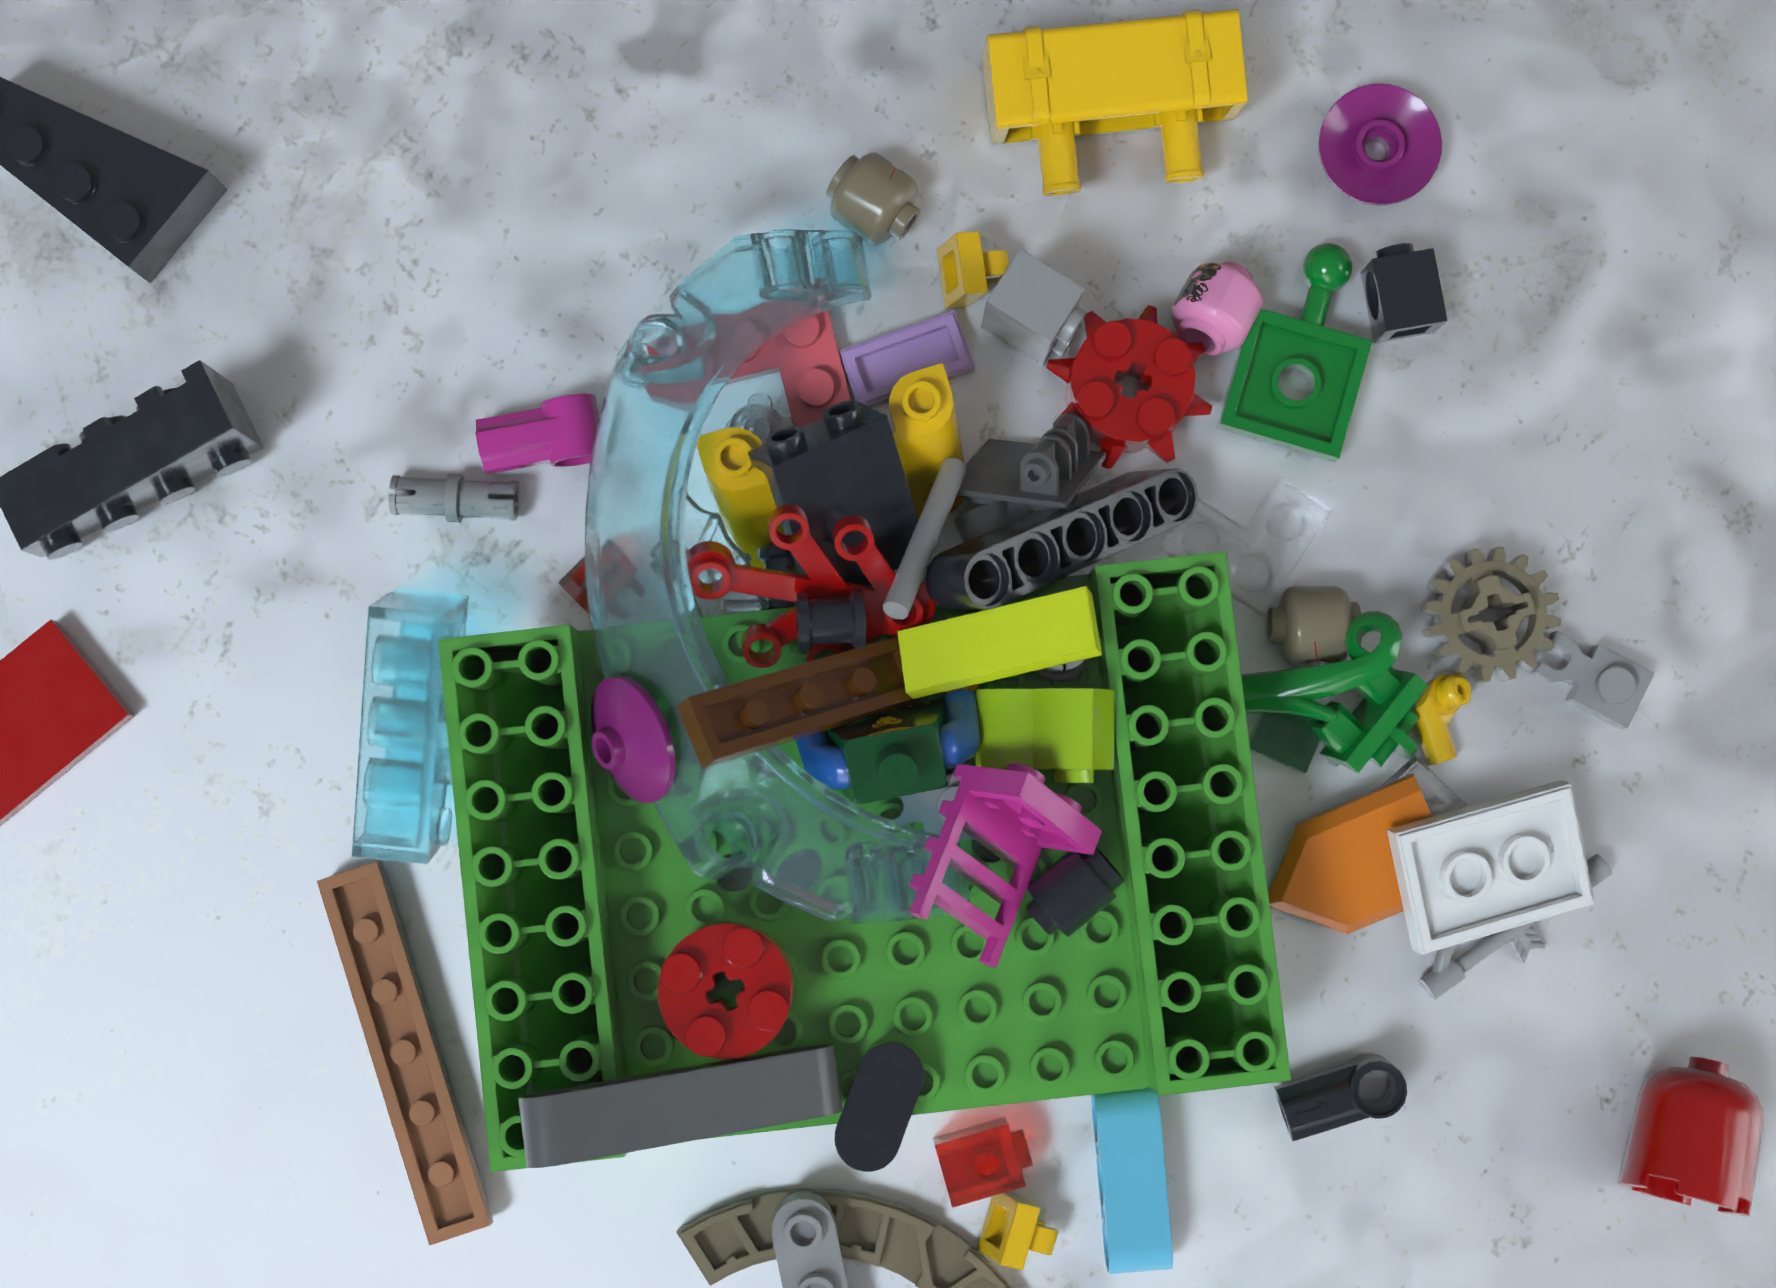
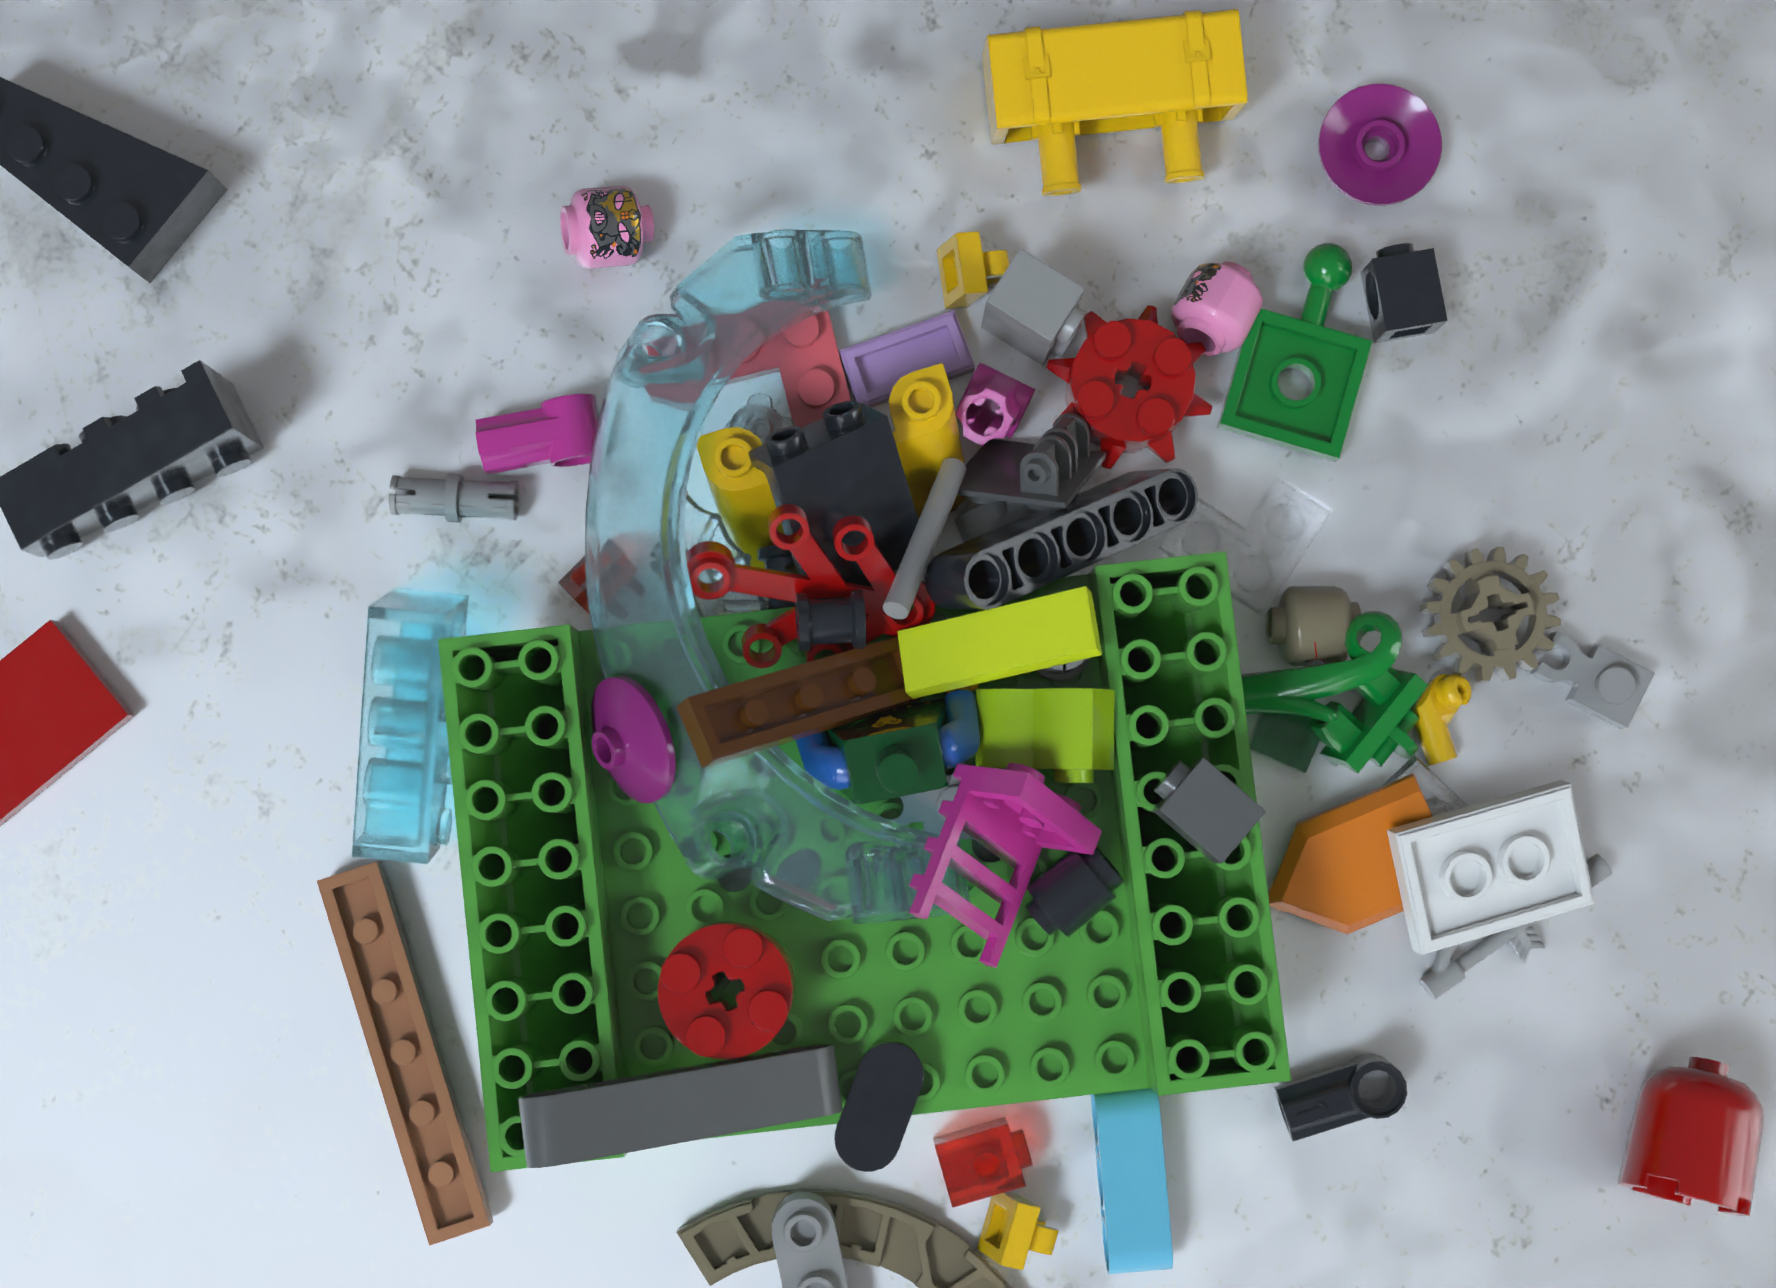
(606, 227): none -> head
(873, 198): dark tan head -> none
(992, 405): none -> dark pink piece
(1206, 808): none -> dark grey brick

